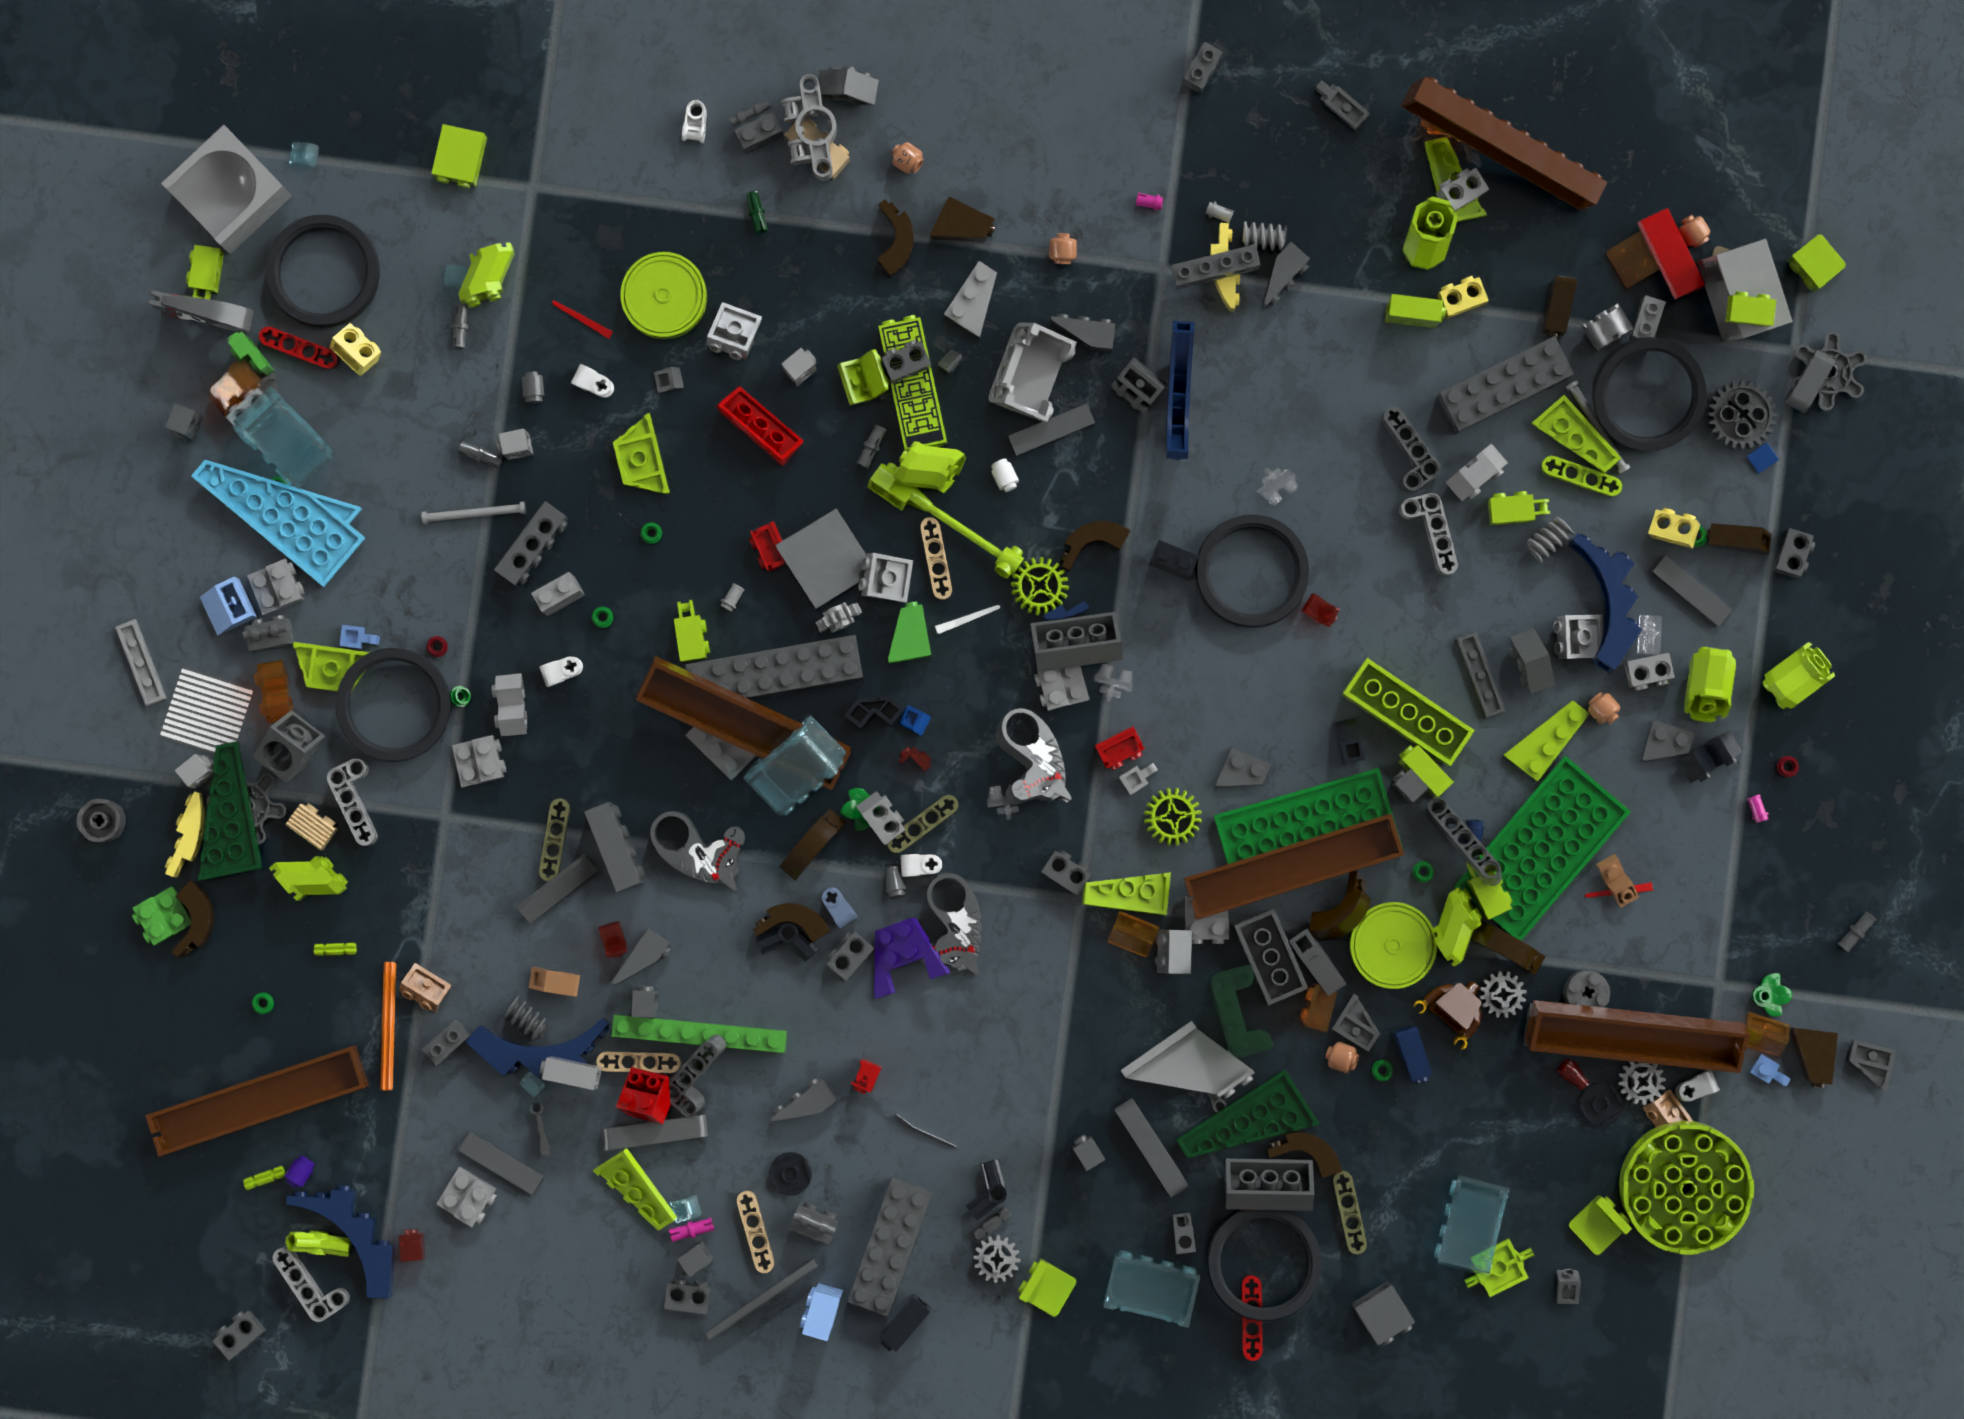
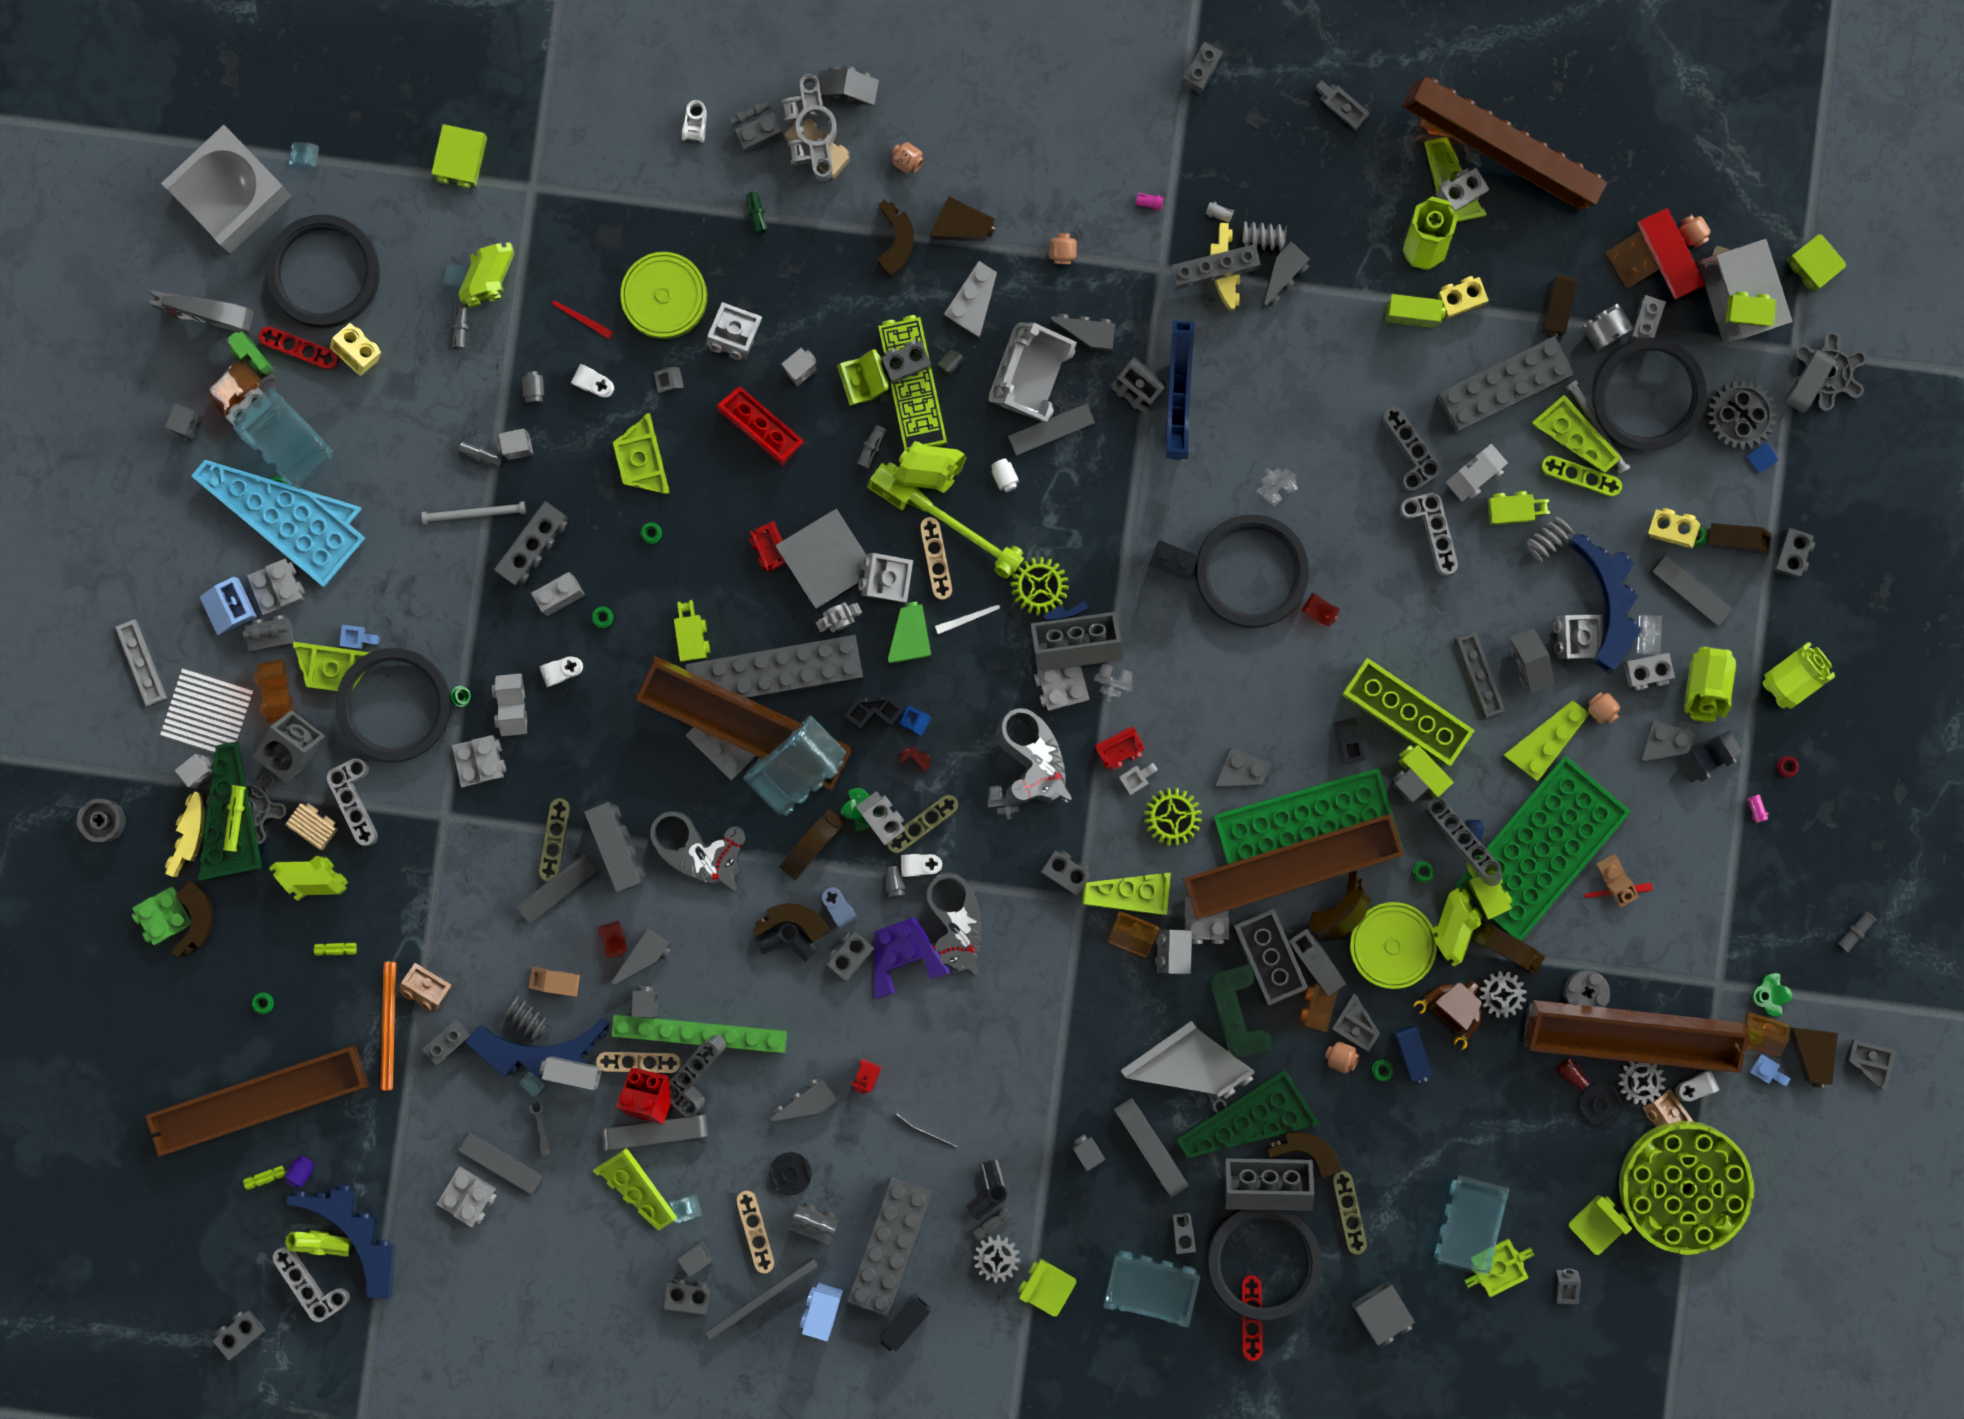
(205, 270): lime brick -> none
(234, 818): none -> lime pin
(412, 1245): clear red brick -> none
(430, 646): dark red plate -> none
(691, 1229): dark pink pin -> none
(732, 597): light grey pin -> none
(1098, 531): dark brown arch -> none

